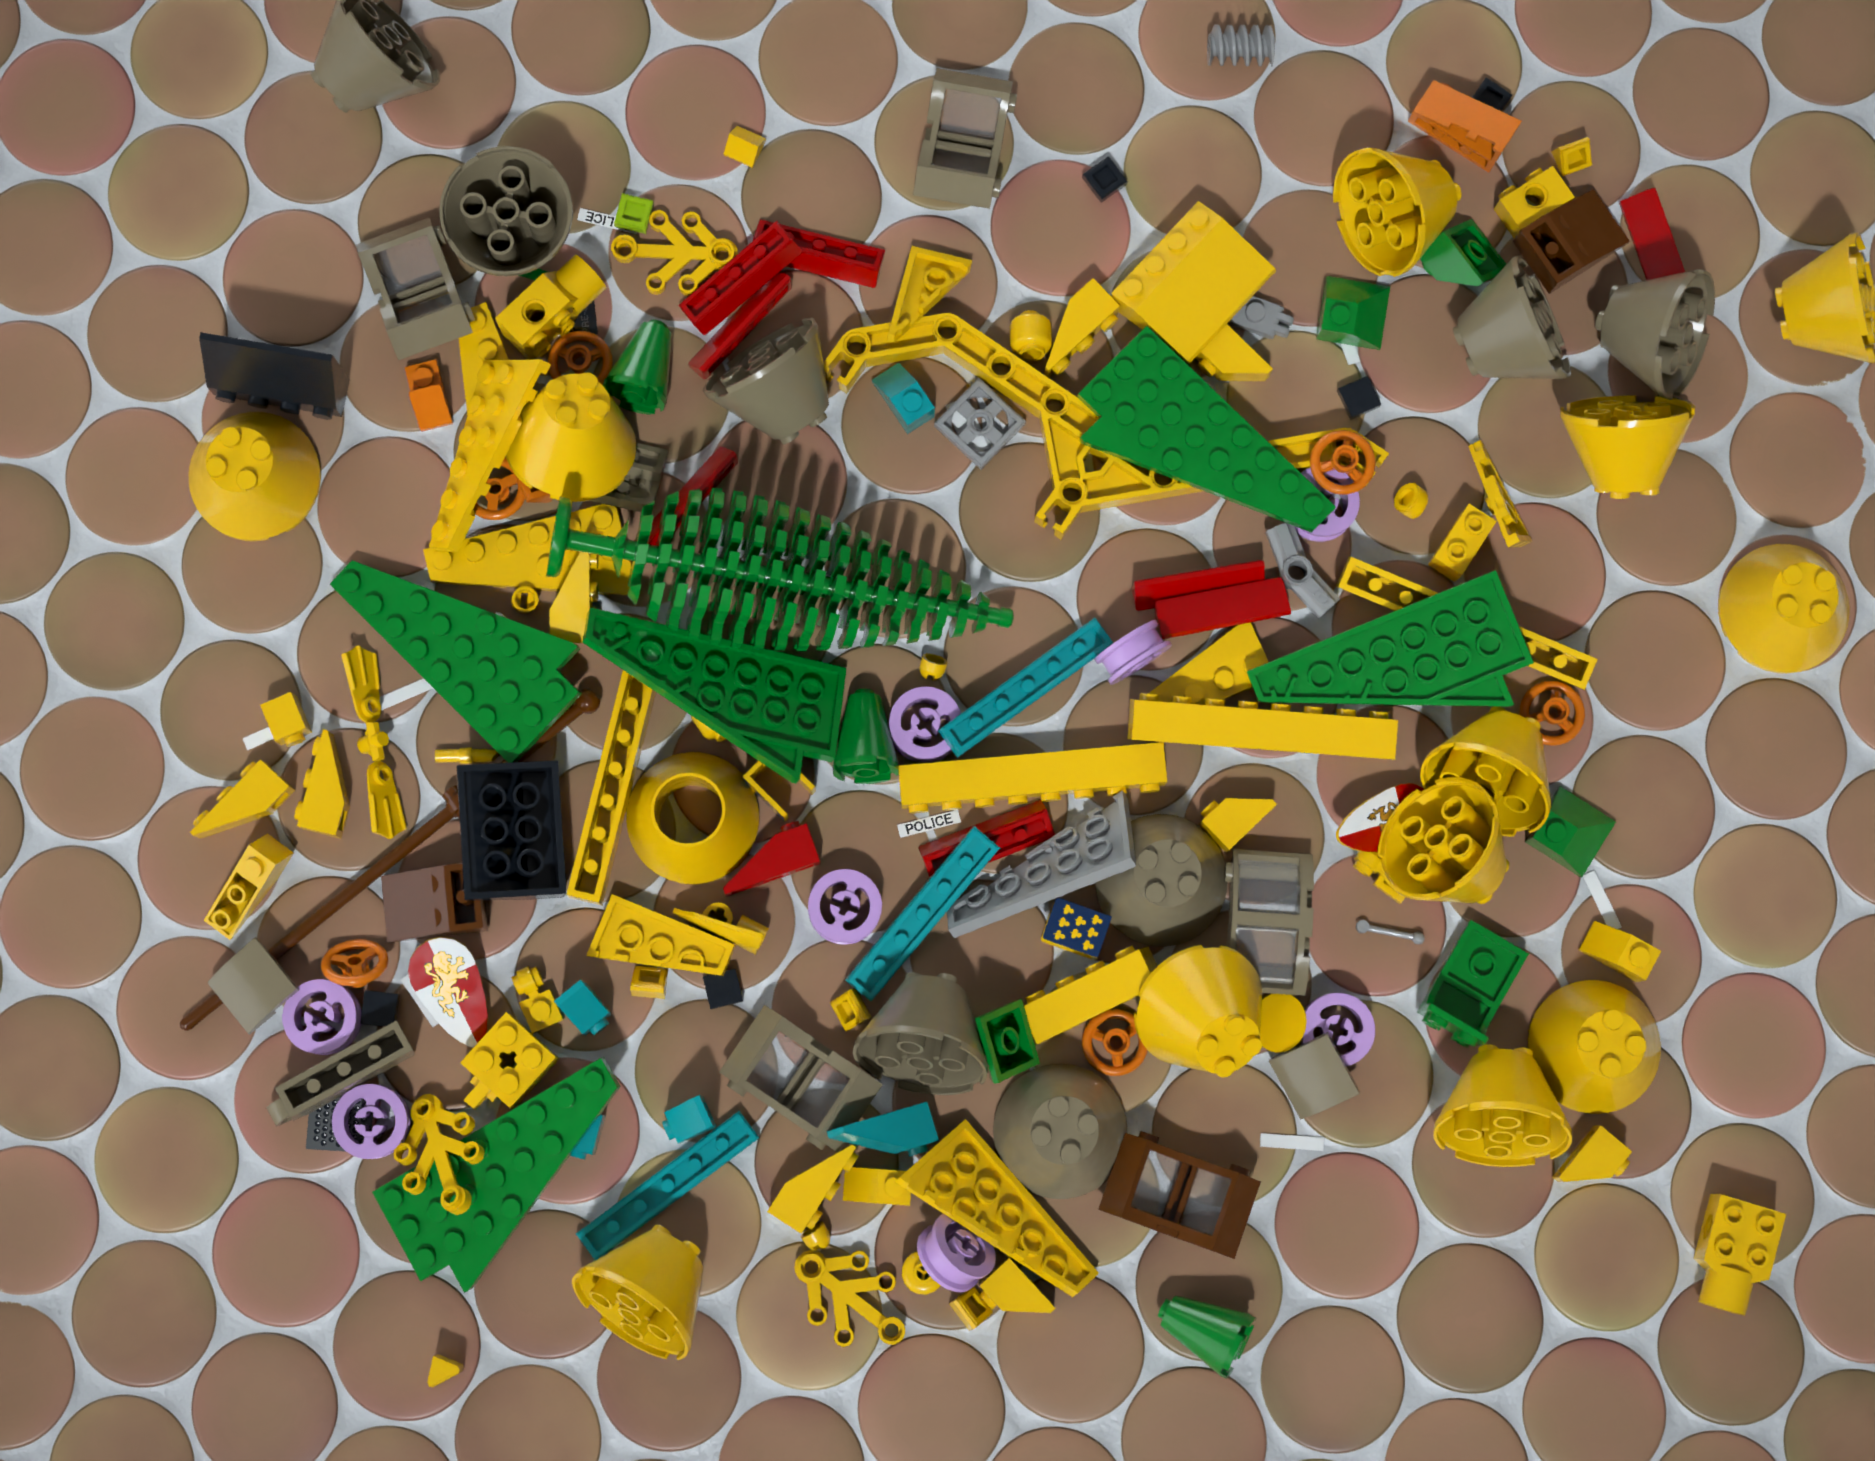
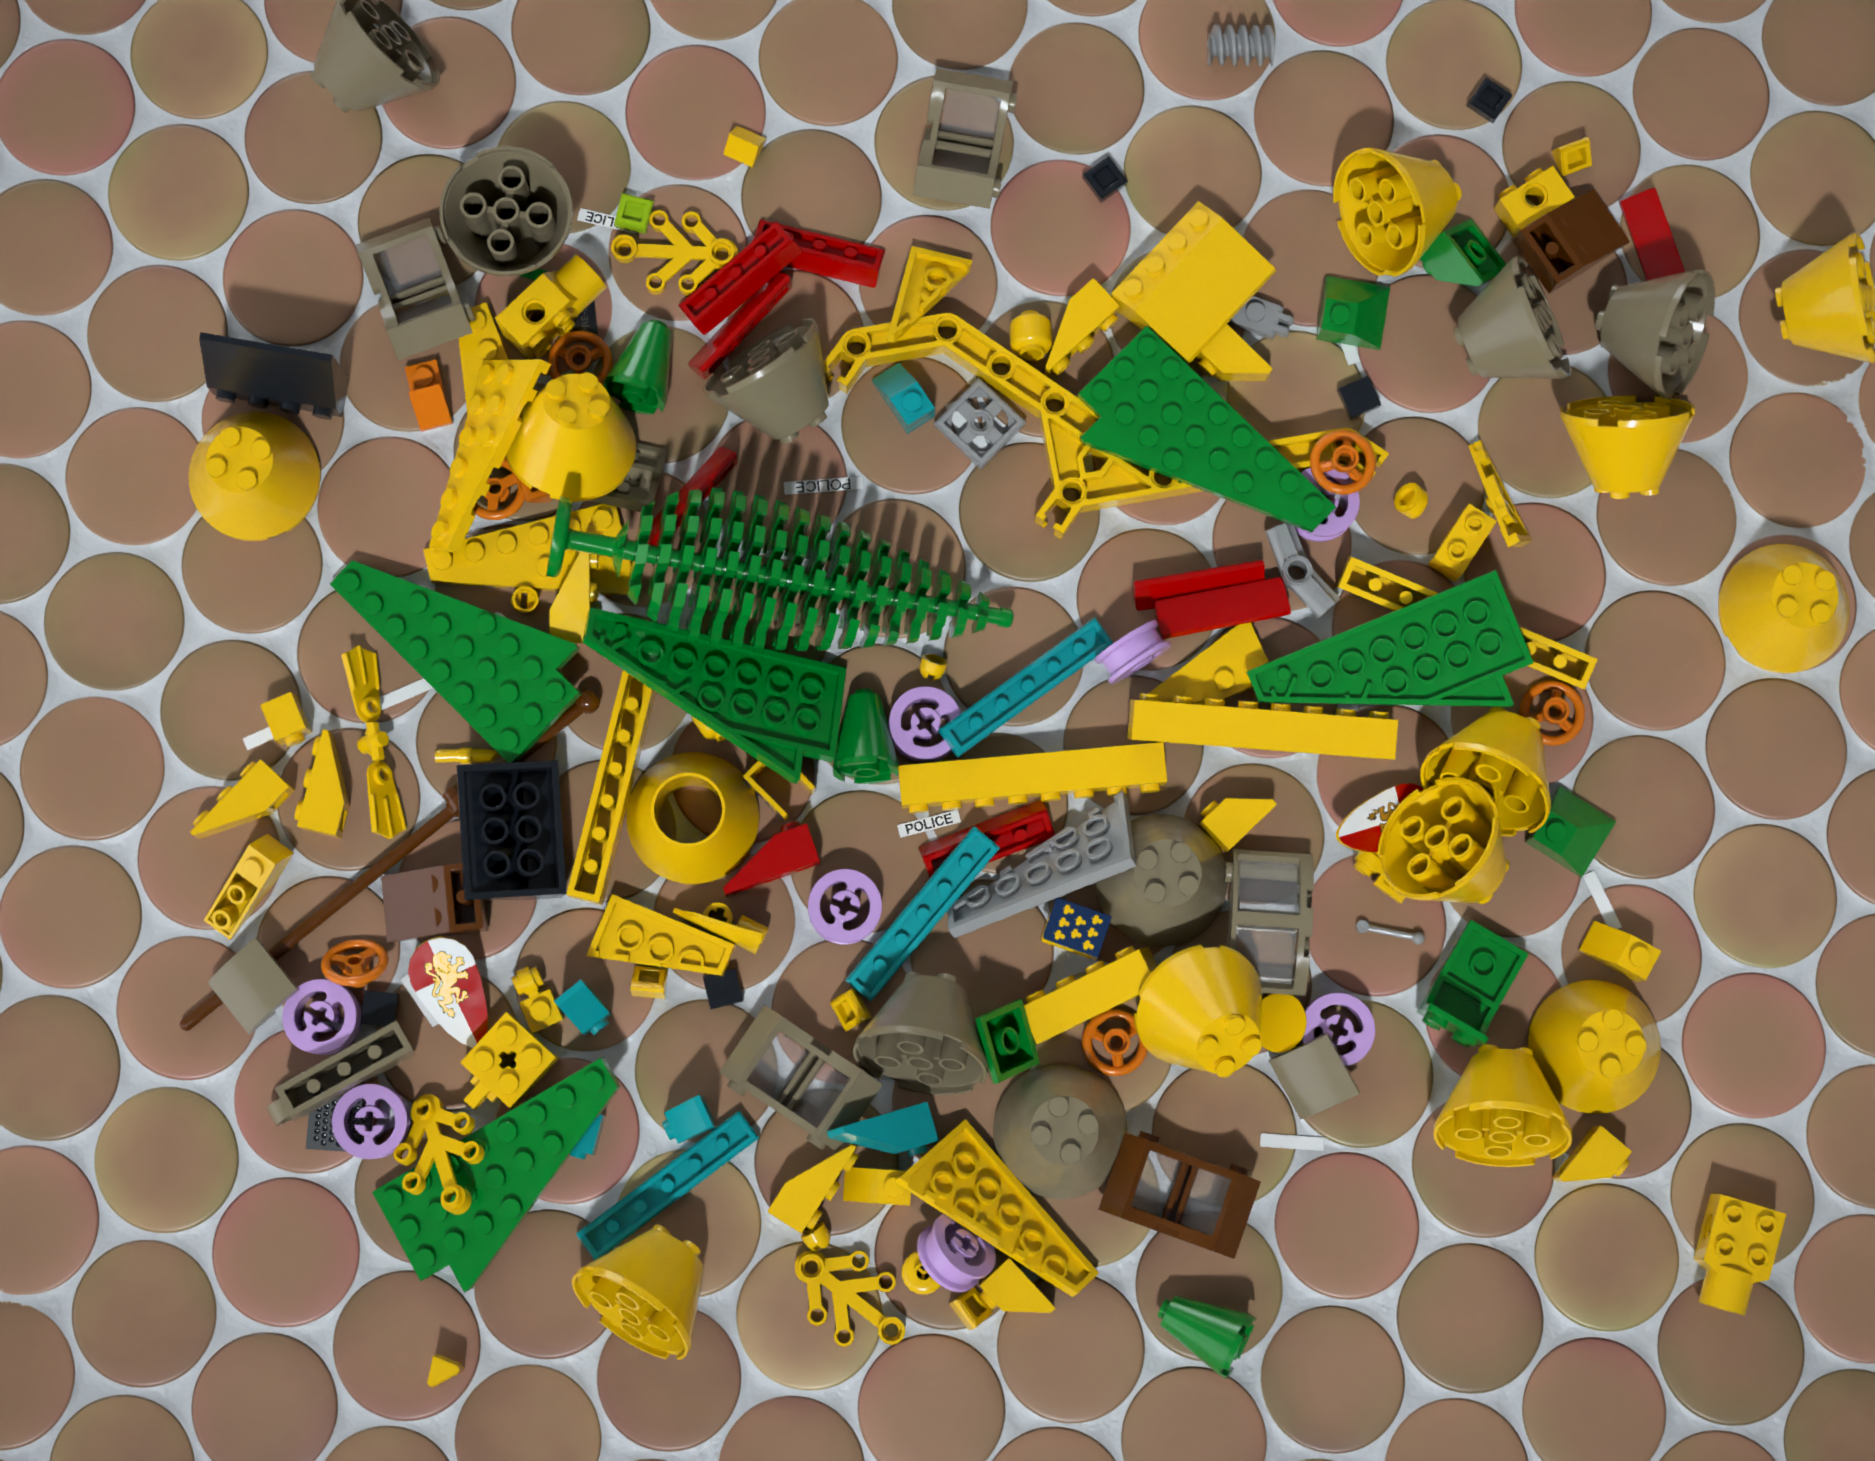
(823, 485): none -> white sticker
(1464, 124): orange wedge -> none

